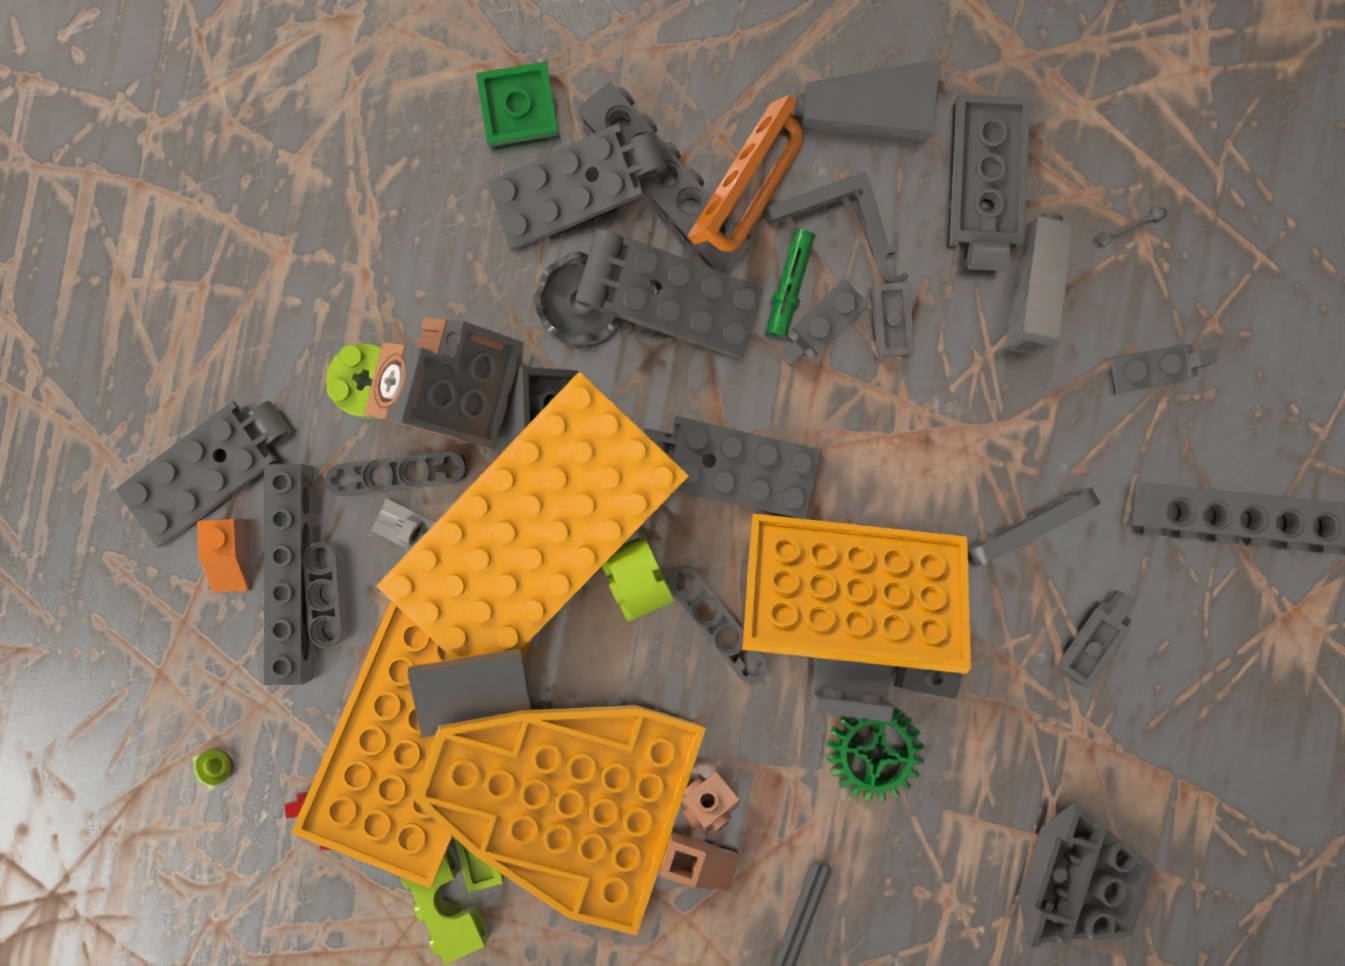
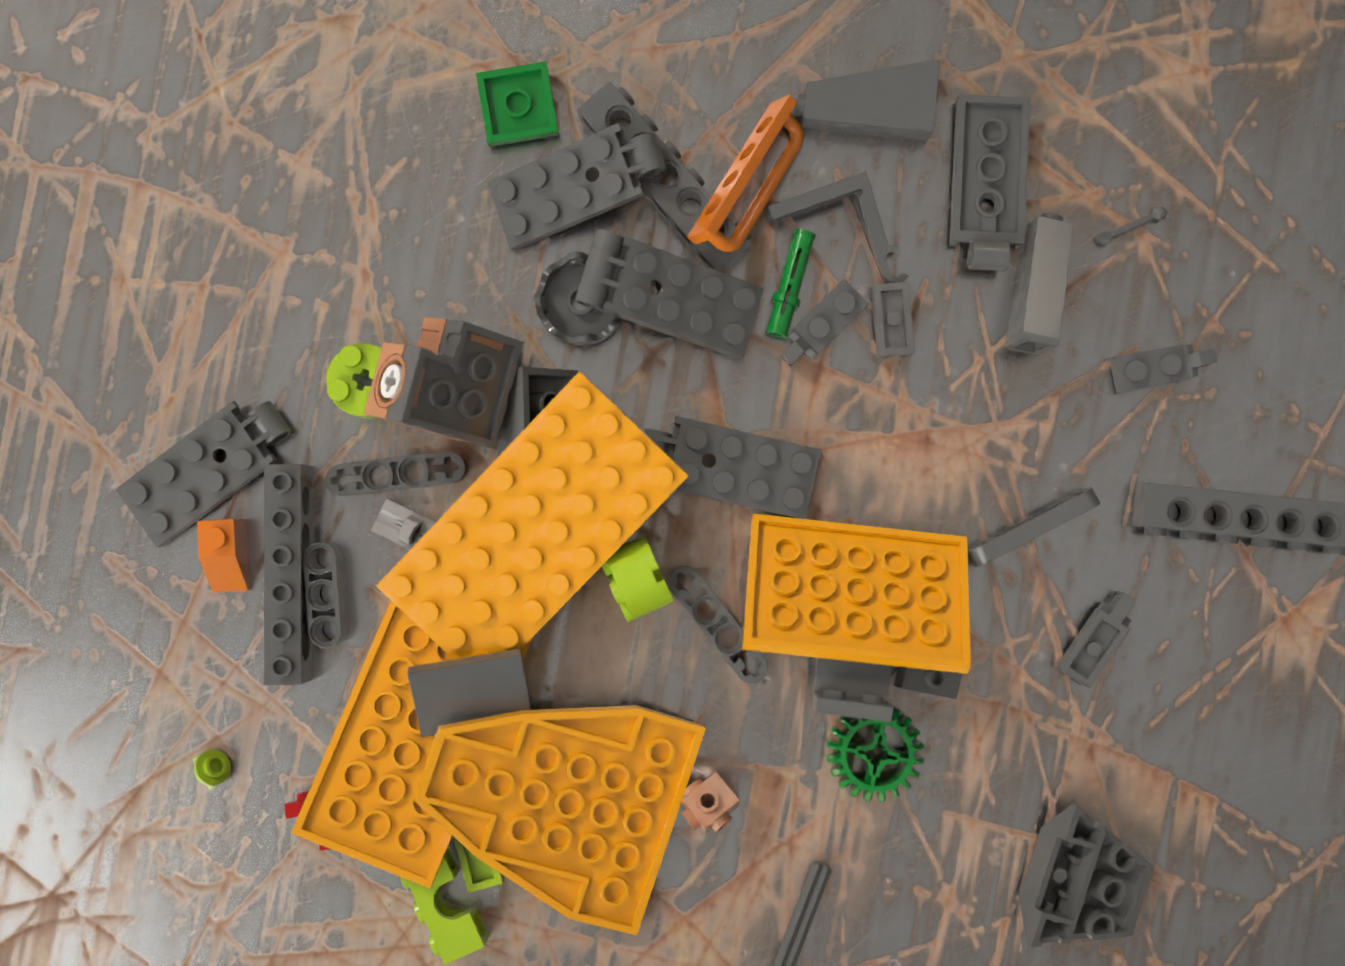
(698, 863): nougat slope -> none

